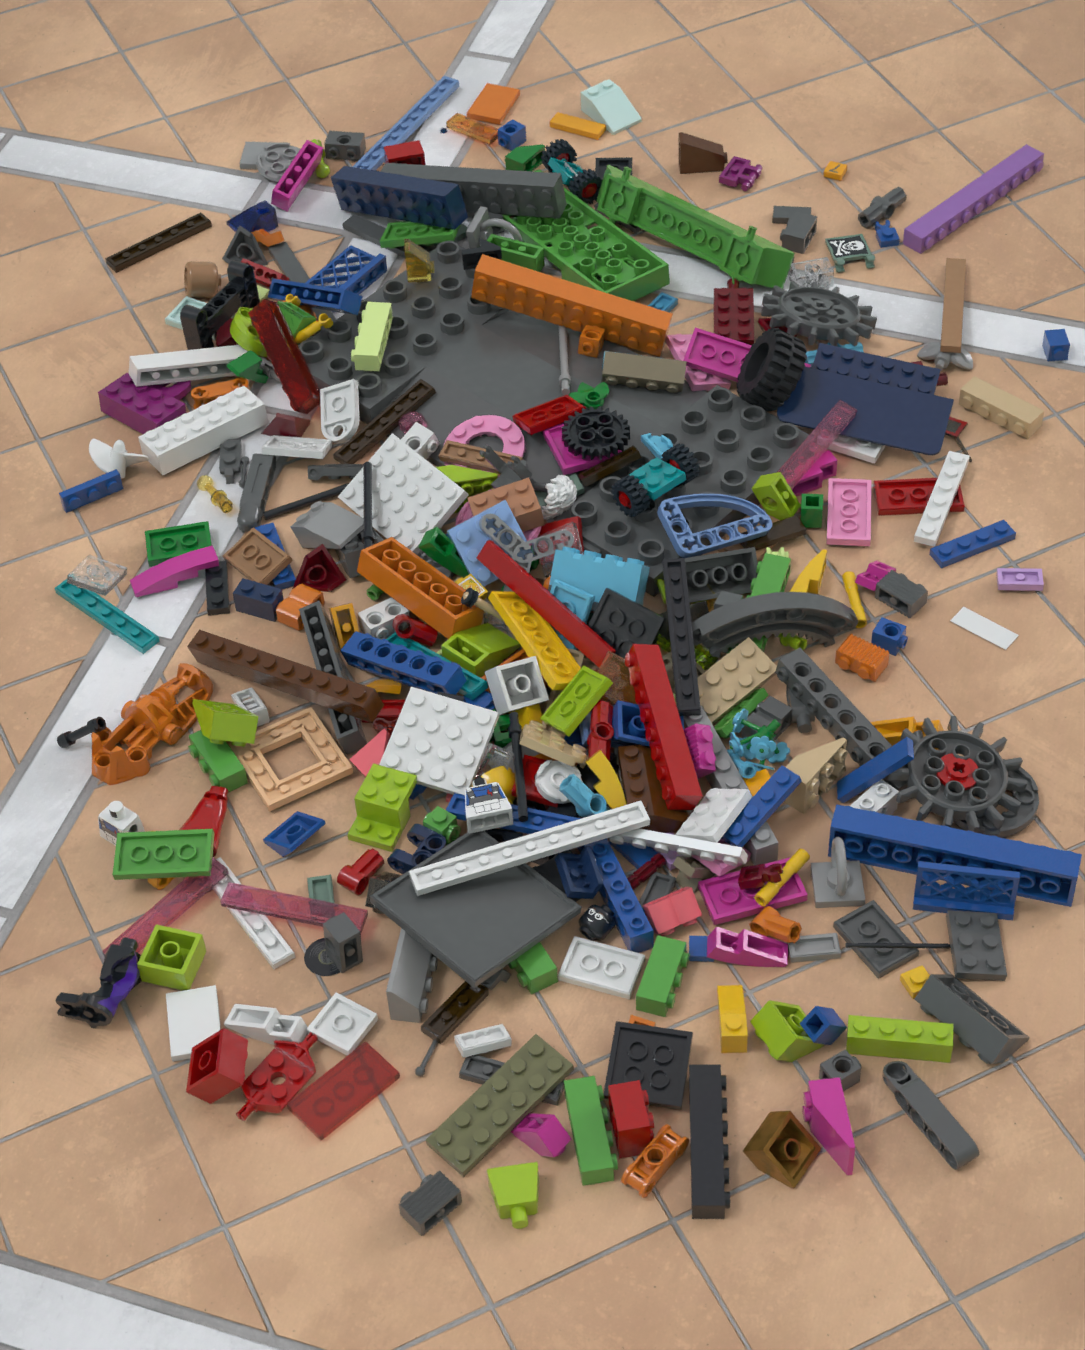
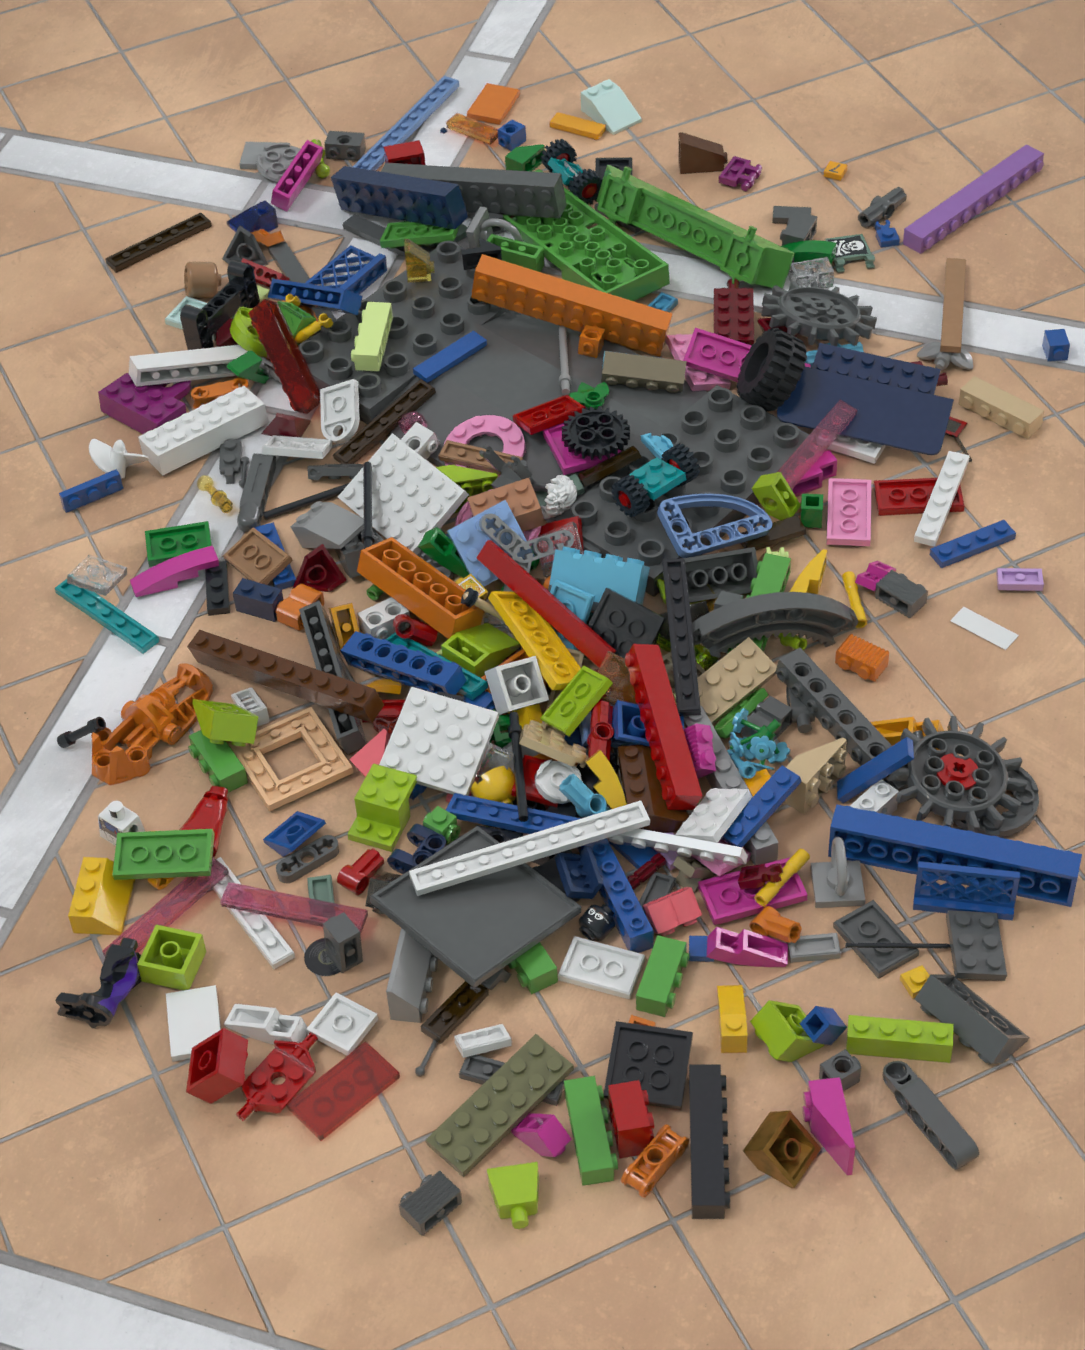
(98, 899): none -> yellow slope
(303, 868): none -> dark grey beam
(450, 356): none -> blue tile
(486, 806): white torso -> none
(812, 250): none -> green slope
(889, 636): blue brick -> none

